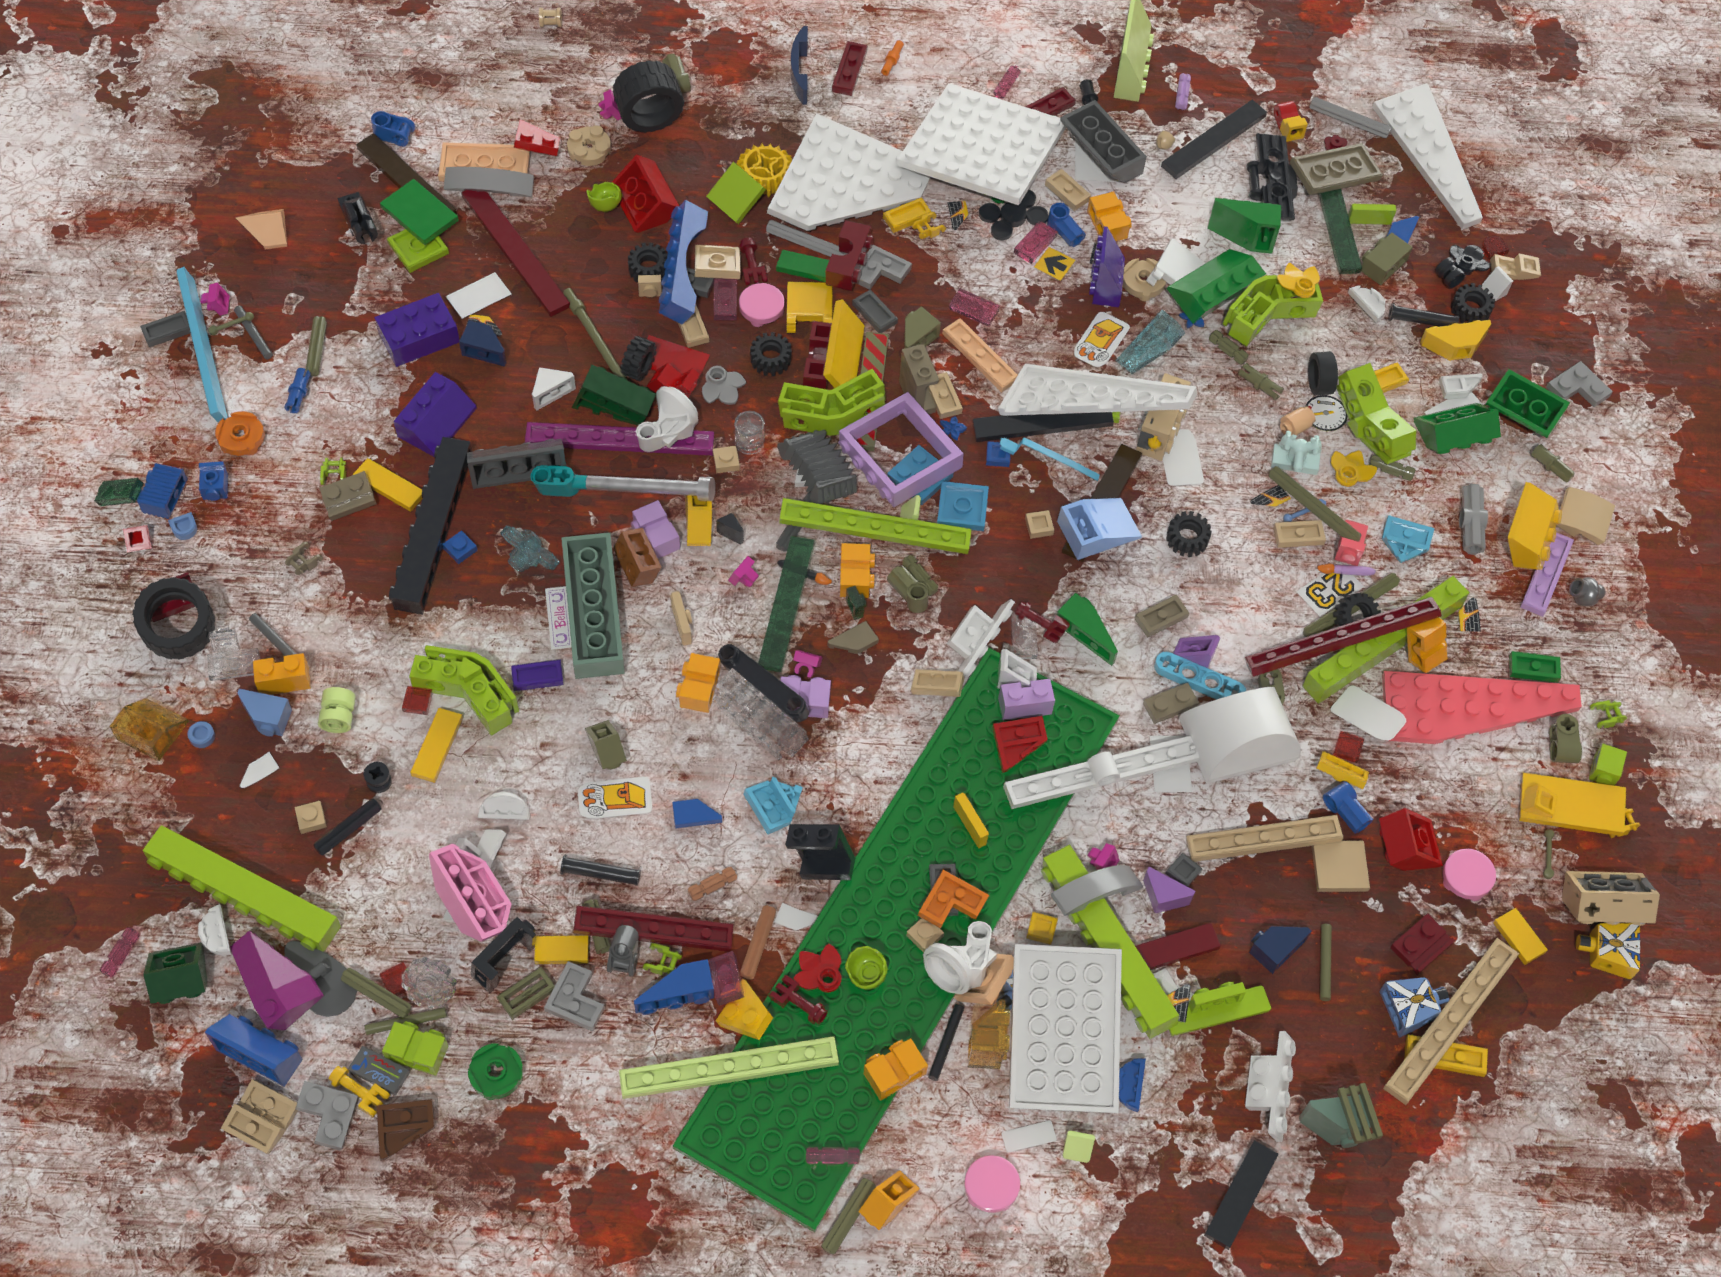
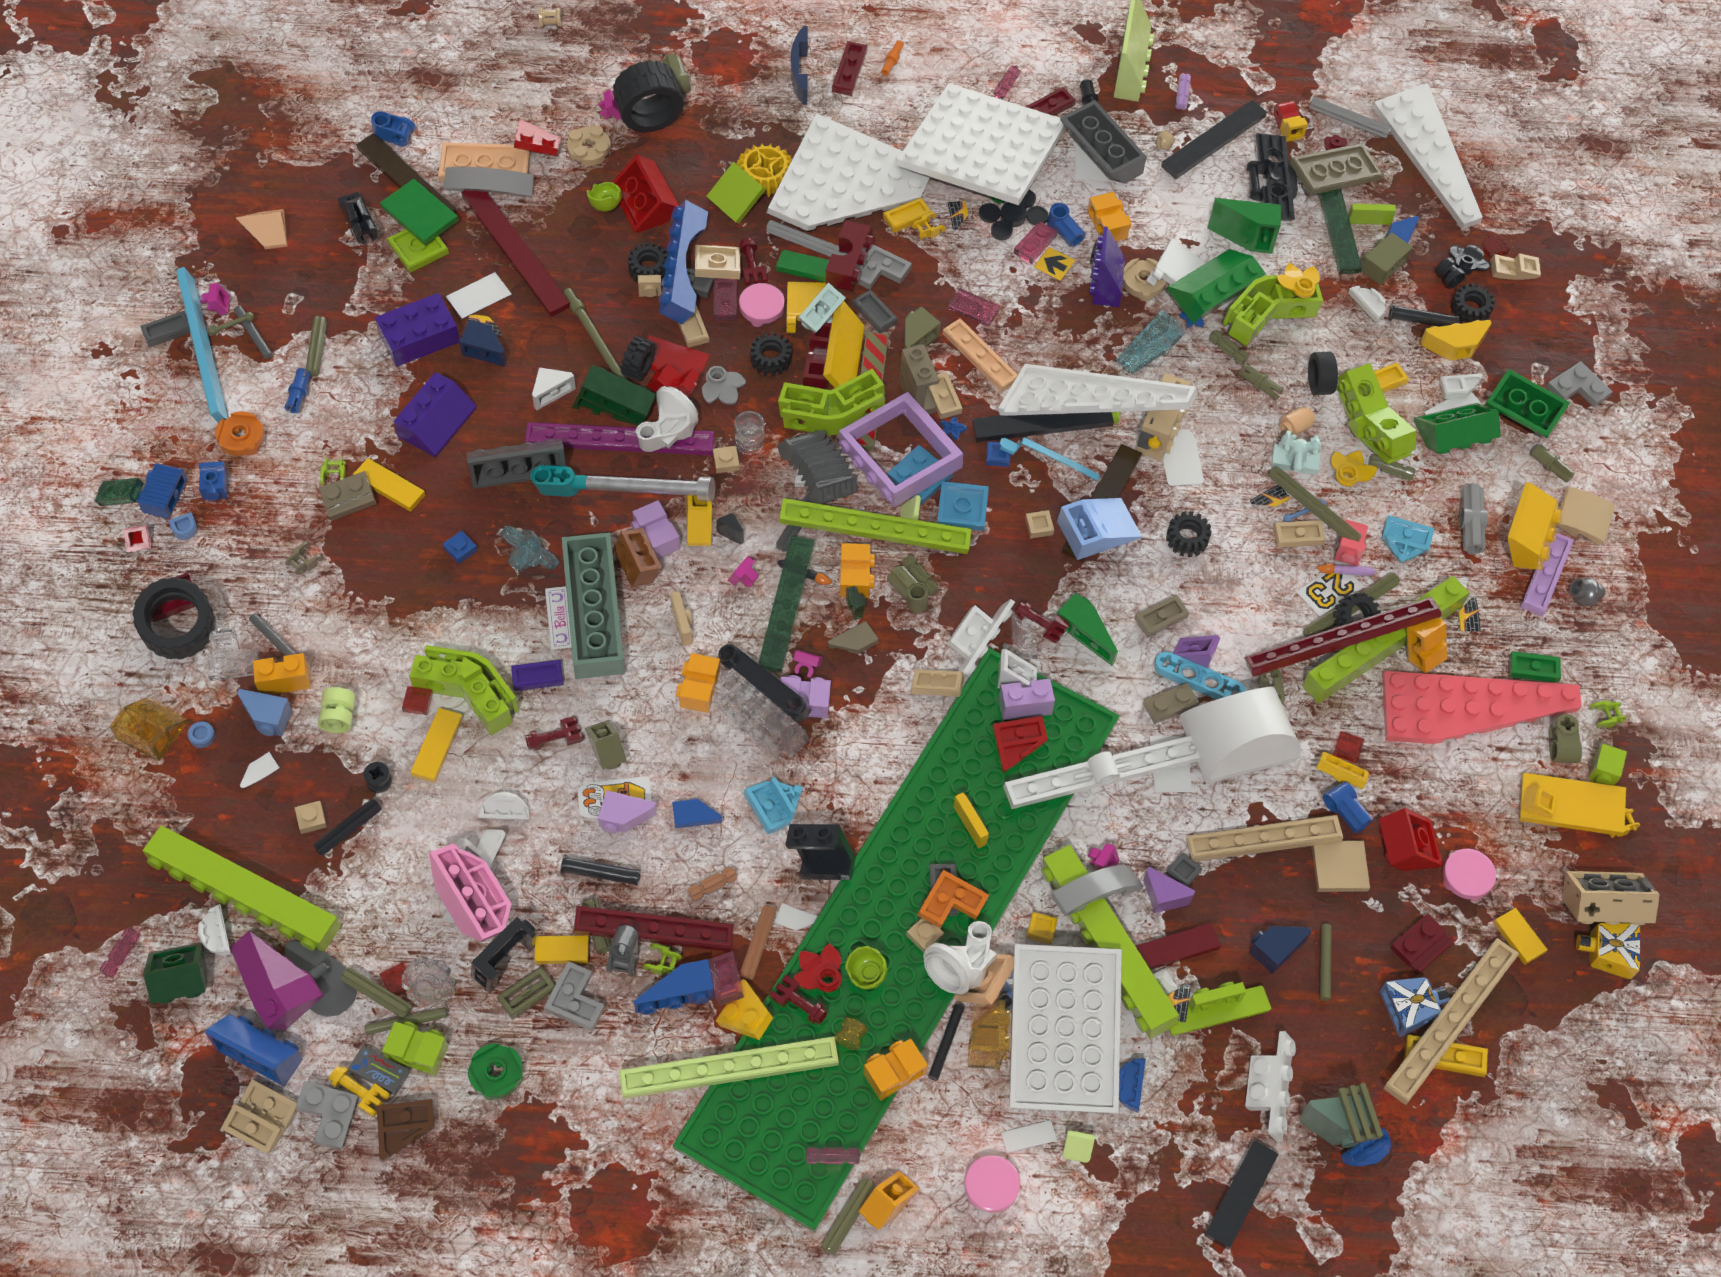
(431, 526): black brick -> none
(568, 730): none -> dark red hinge
(624, 812): none -> lavender slope
(821, 308): none -> light aqua piece
(851, 1033): none -> clear yellow wheel
(1067, 189): tan plate -> none
(1101, 339): sticker -> none
(1328, 412): white sticker -> none
(1368, 1152): none -> blue plate
(1369, 713): white sticker -> none
(1498, 283): white slope -> none
(1548, 872): olive hinge -> none

